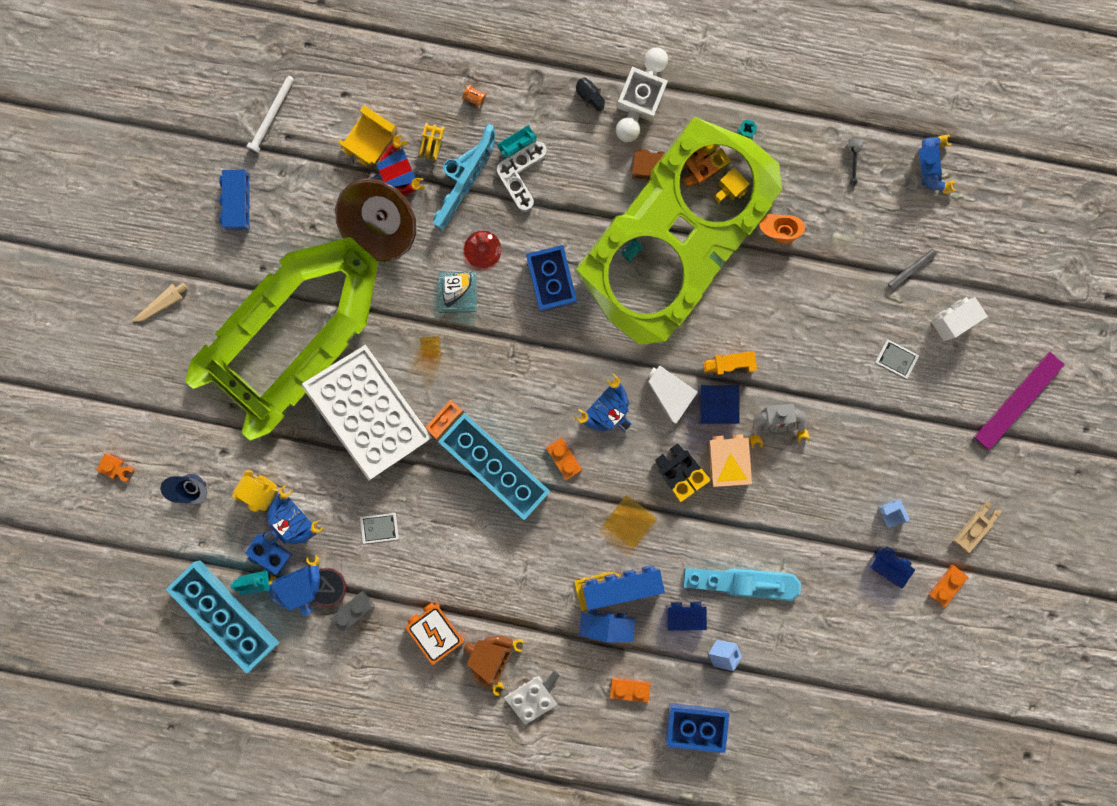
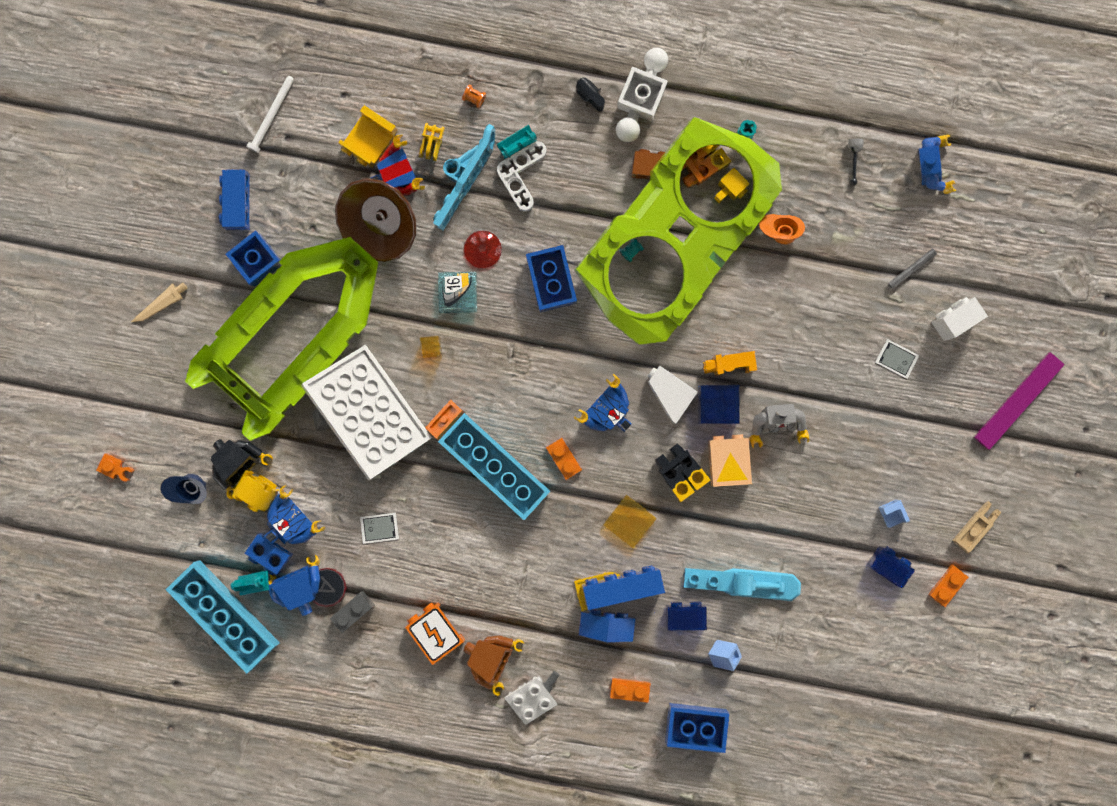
(232, 461): none -> black torso
(254, 258): none -> blue brick

